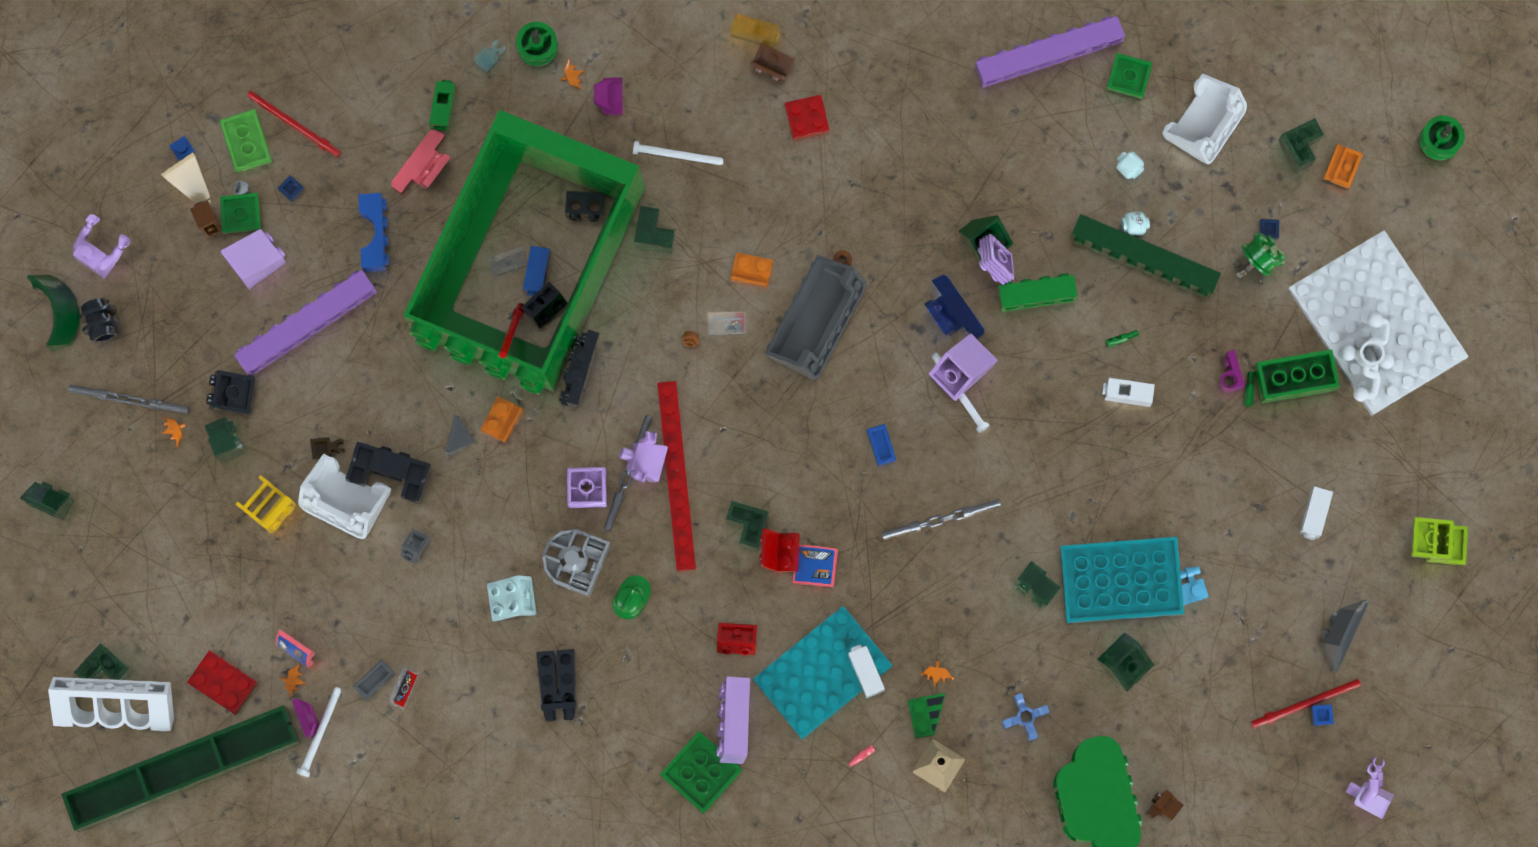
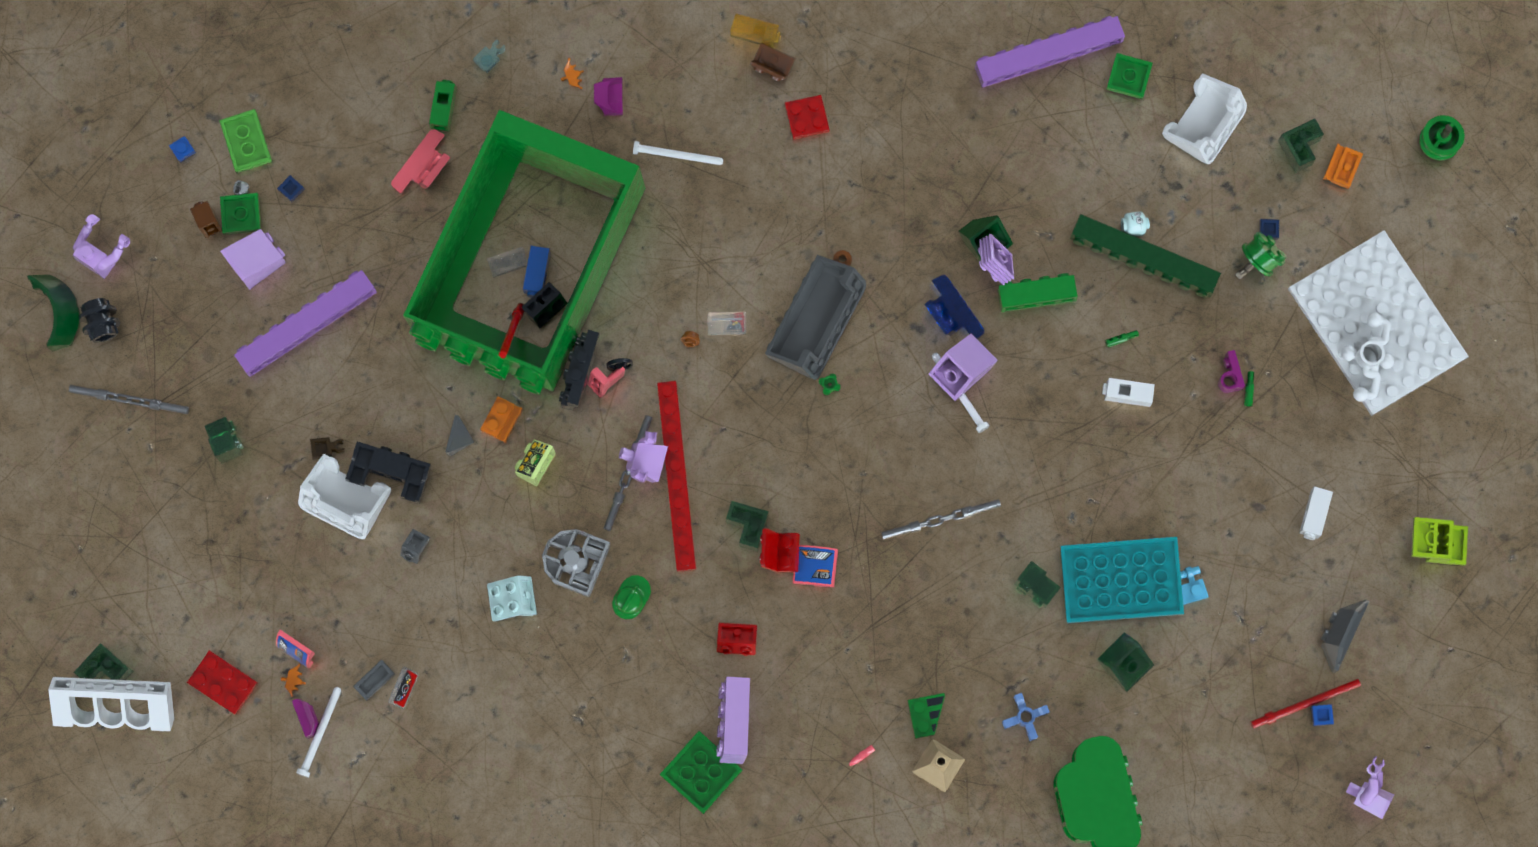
(48, 500): clear green slope -> none
(173, 429): orange piece -> none
(180, 768): dark green piece -> none
(188, 179): tan slope -> none
(230, 392): black plate -> none
(277, 513): yellow plate -> none
(323, 143): red bar -> none
(374, 255): blue arch -> none
(535, 462): none -> yellowish green slope
(537, 44): green wheel -> none
(551, 697): black hips -> none
(578, 478): lavender brick -> none
(585, 199): black brick -> none
(600, 383): none -> coral piece
(649, 235): clear green brick -> none
(751, 270): orange plate -> none
(816, 673): teal plate -> none
(829, 379): none -> green plate
(865, 671): white brick -> none
(881, 445): blue tile -> none
(936, 673): orange piece -> none
(1130, 165): light aqua head -> none
(1164, 805): reddish brown brick -> none
(1296, 376): green brick -> none

